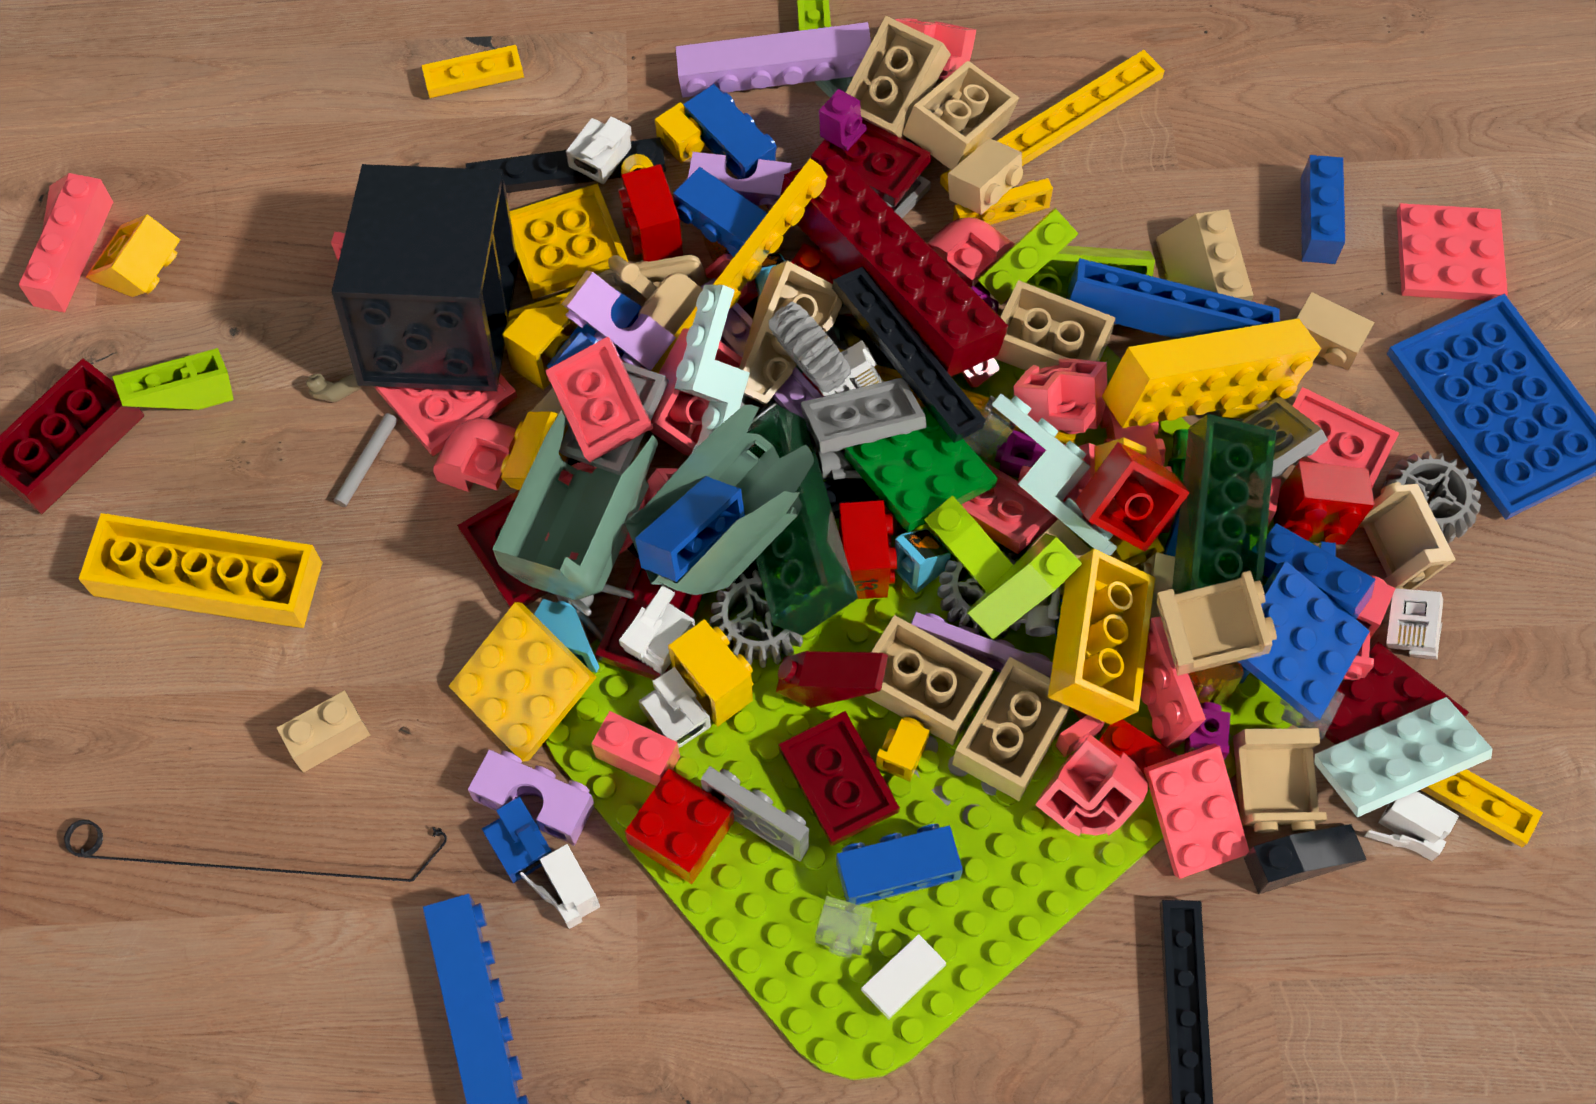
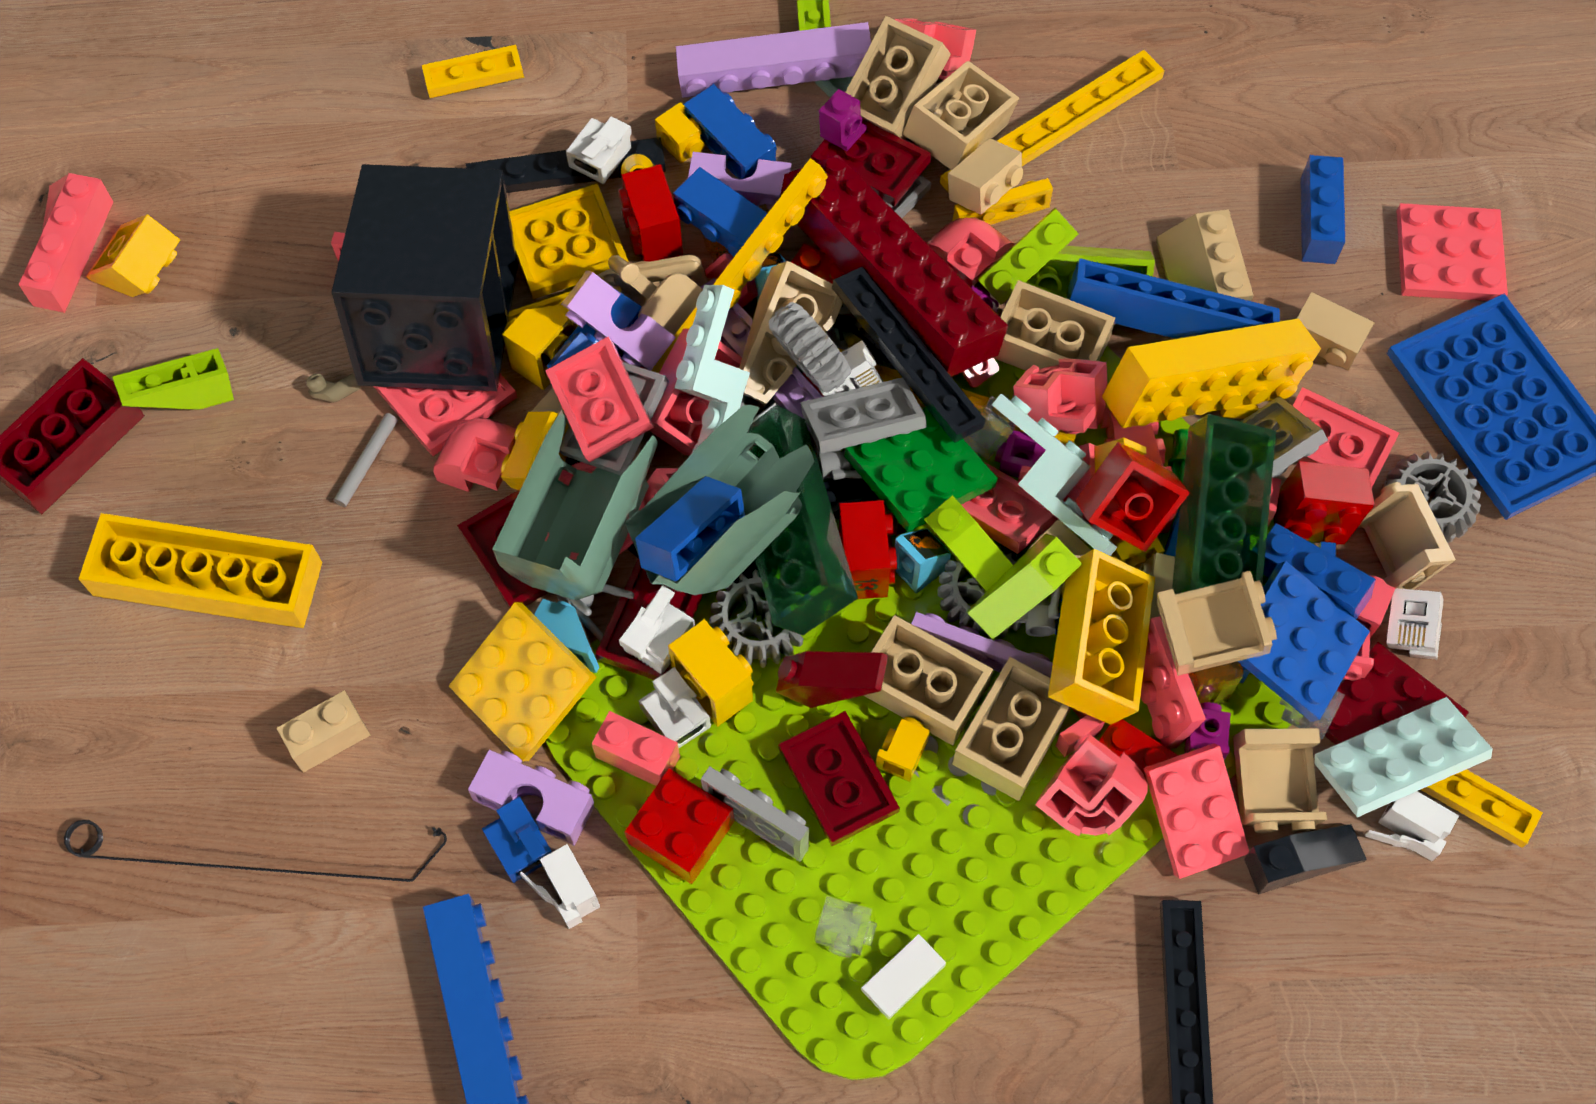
(898, 864): blue brick -> none

